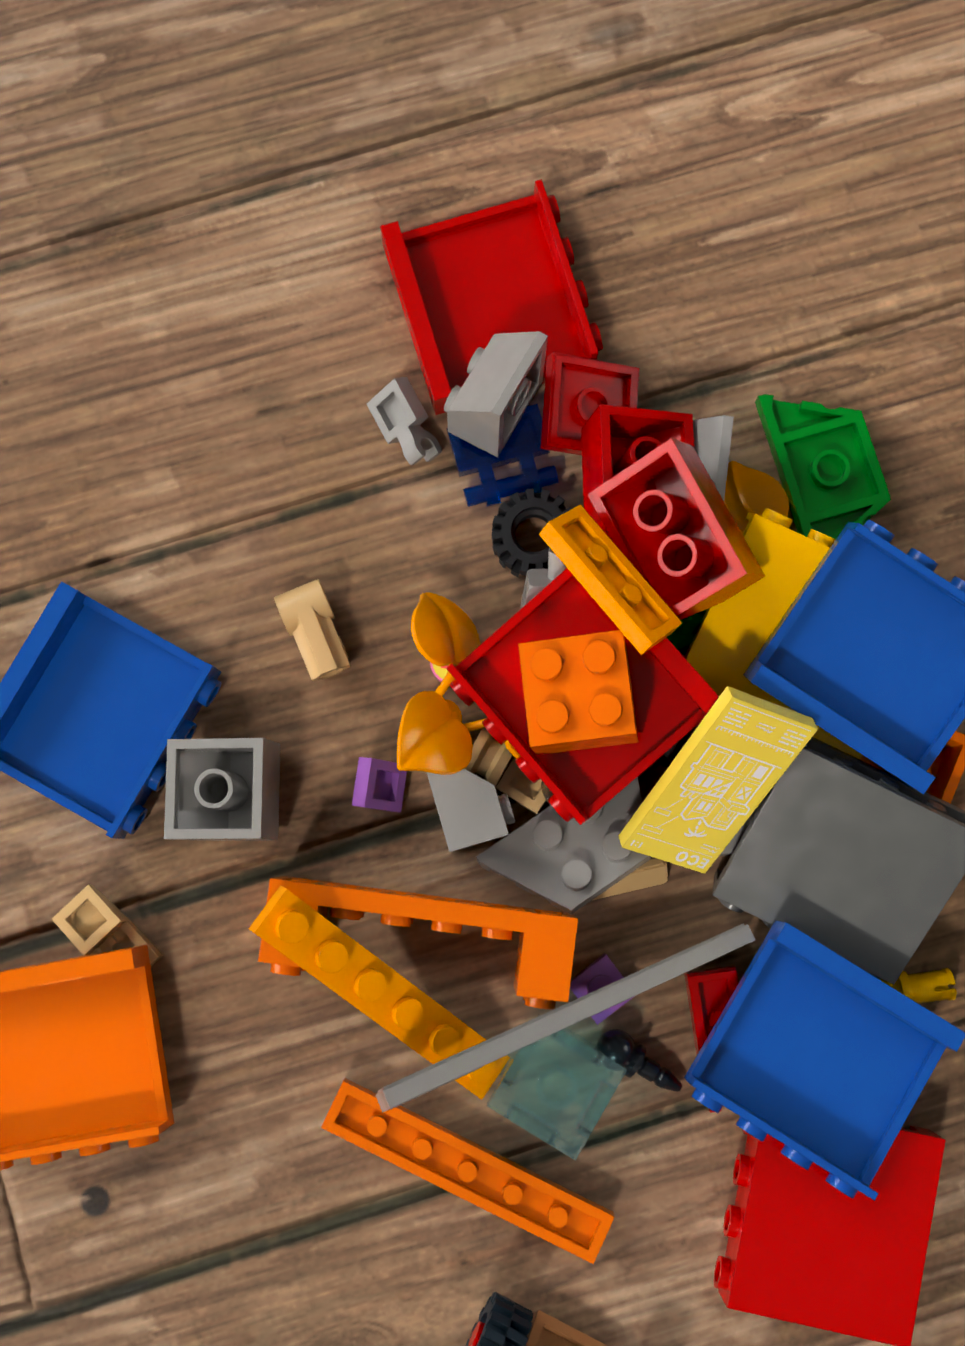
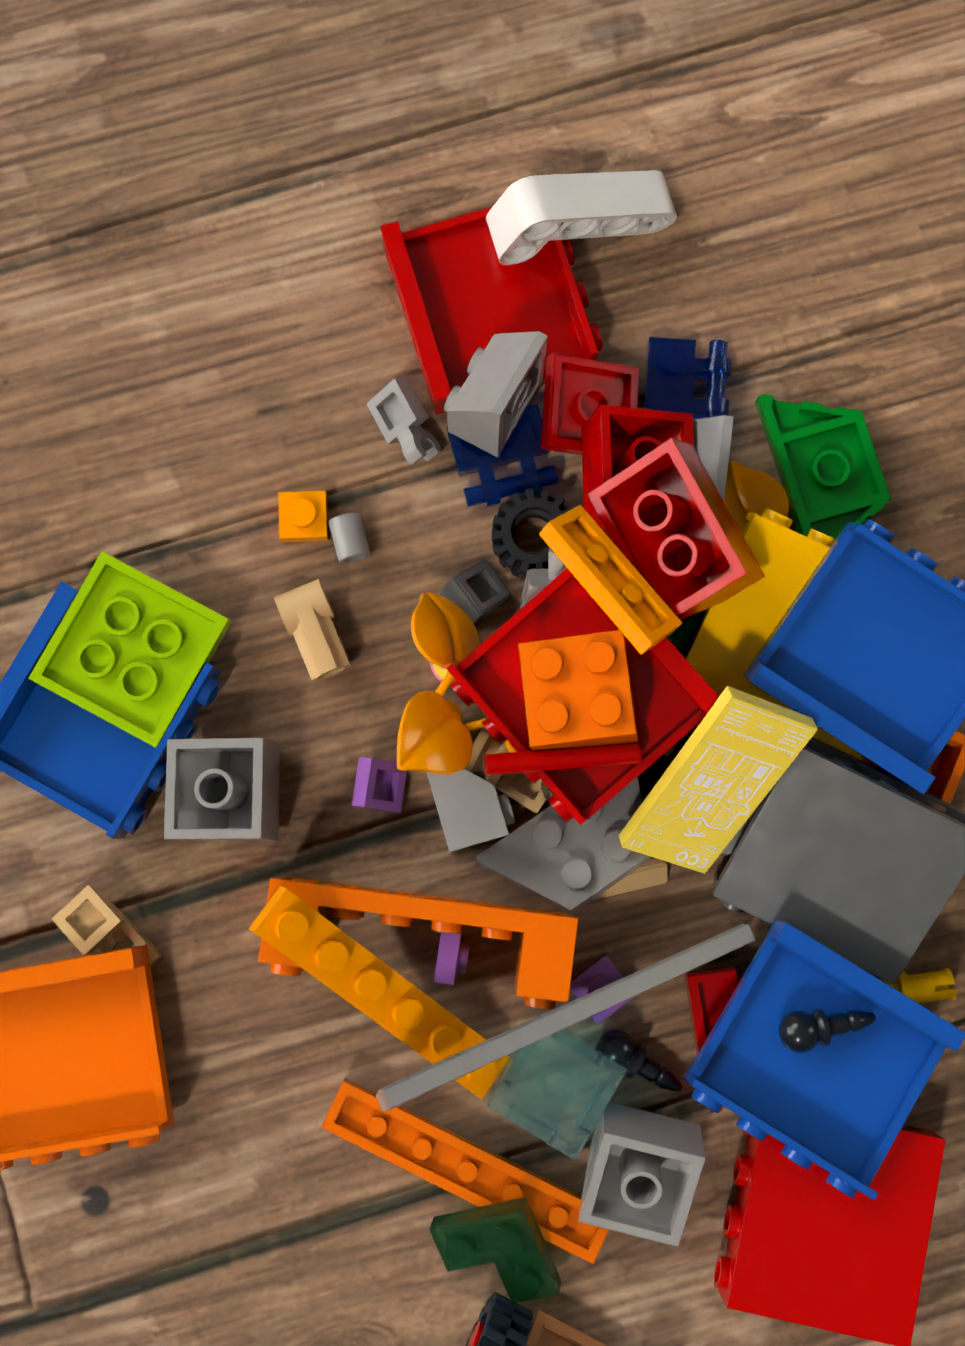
(129, 649): none -> lime plate
(303, 516): none -> light orange plate
(349, 538): none -> light grey hinge
(451, 958): none -> medium lavender plate
(477, 591): none -> dark grey slope
(503, 1236): none -> clear green plate
(562, 759): none -> red bar
(577, 208): none -> white beam
(642, 1173): none -> light grey slope
(672, 372): none -> clear blue plate
(803, 1031): none -> black bar

